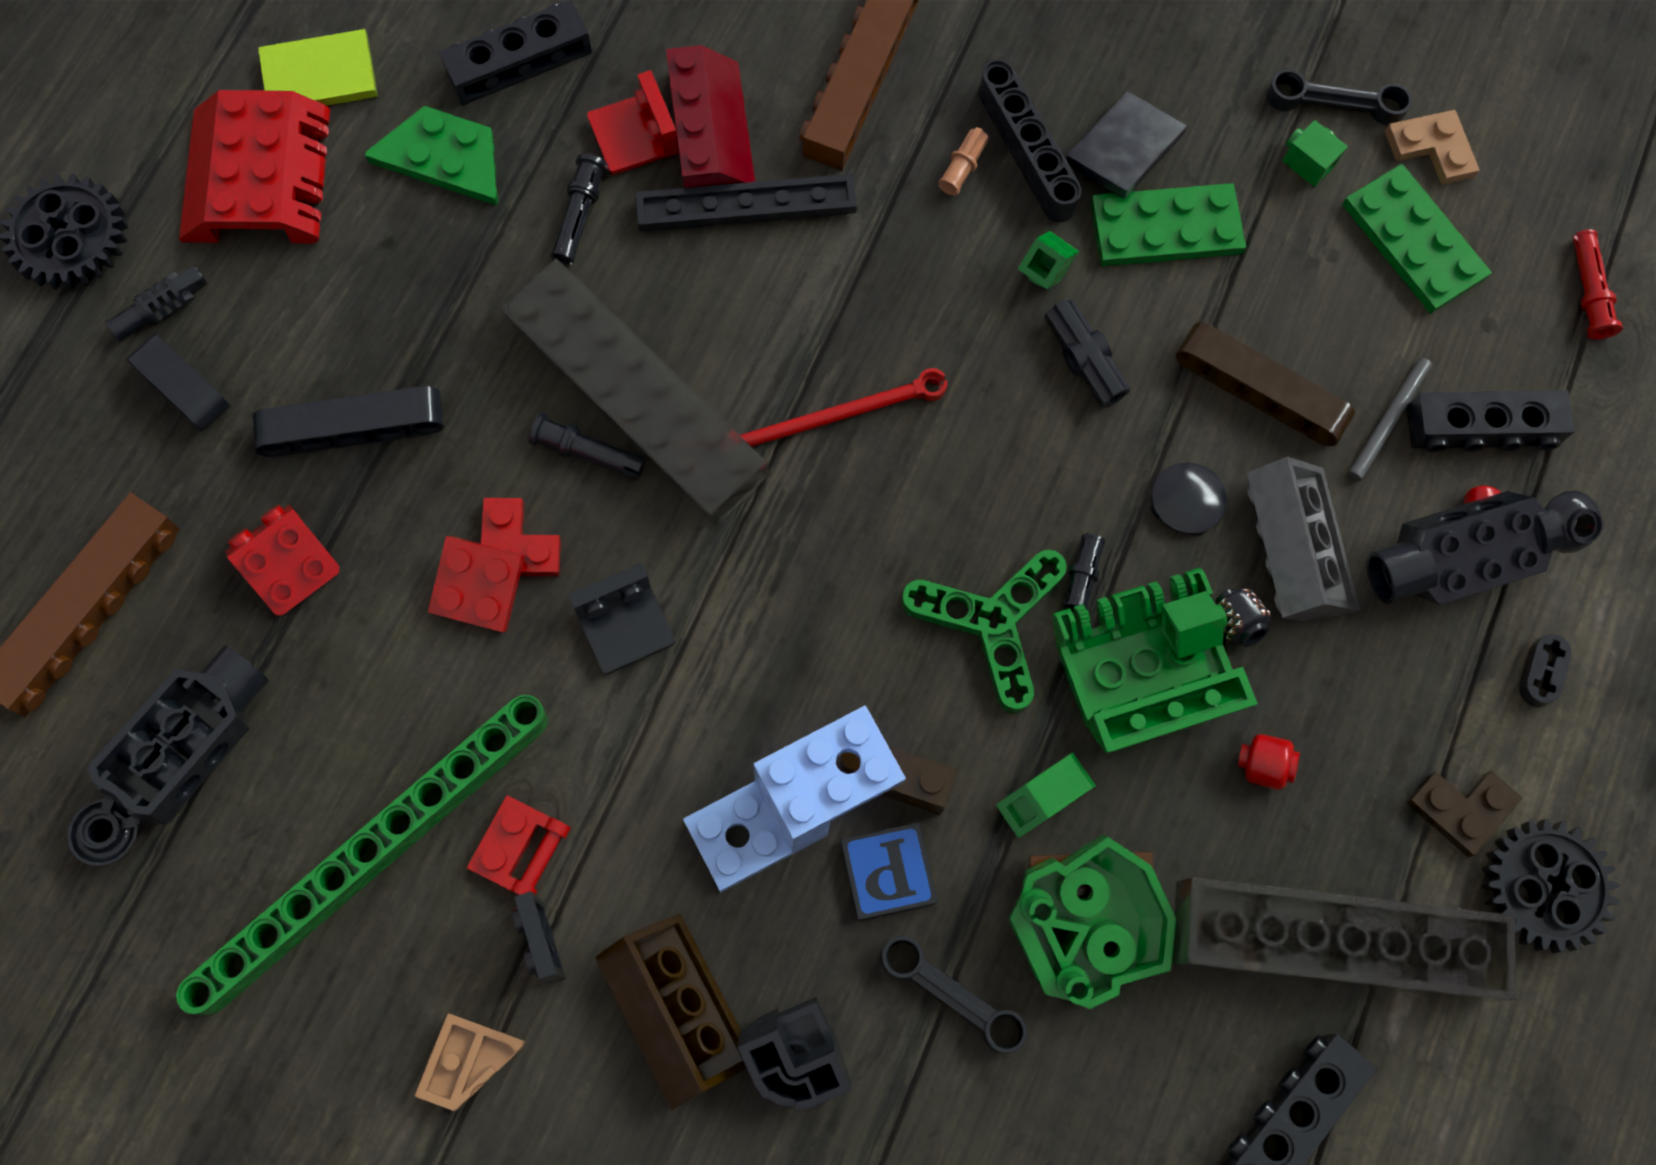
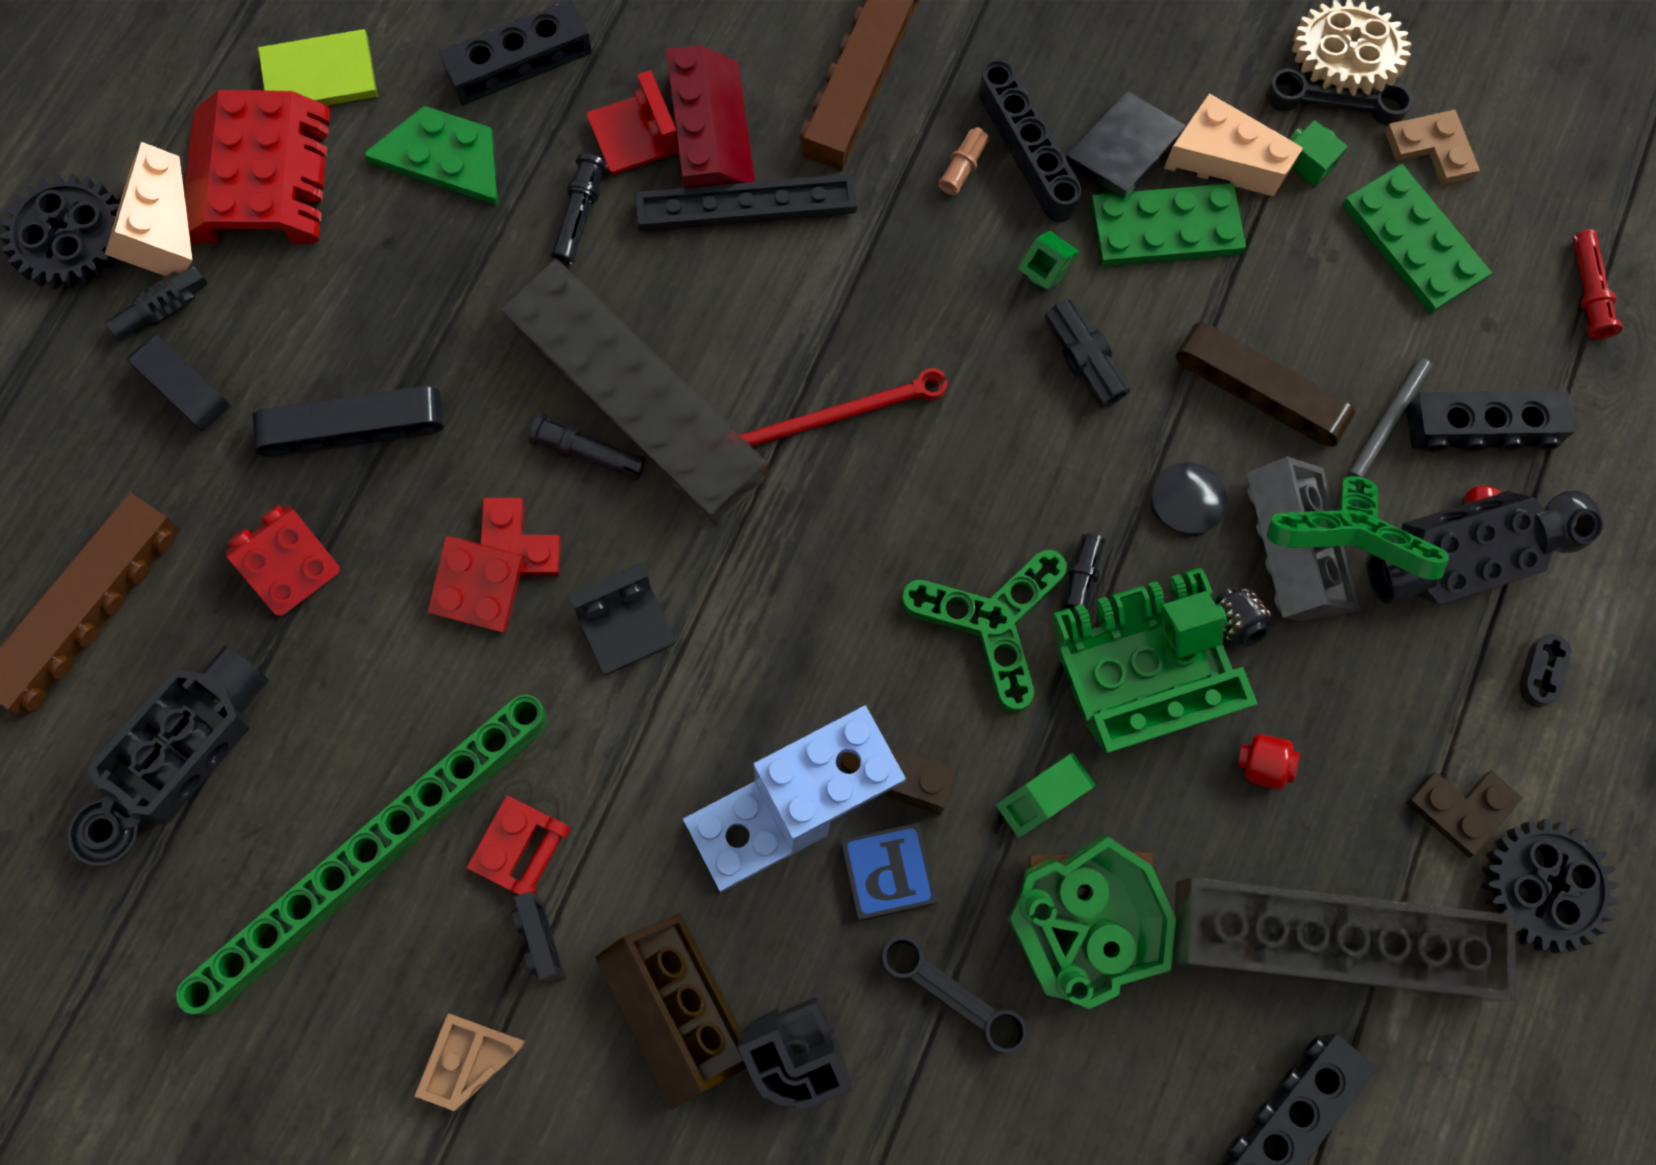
(152, 215): none -> light nougat wedge
(1233, 148): none -> light nougat wedge
(1351, 47): none -> tan gear
(1358, 525): none -> green piece

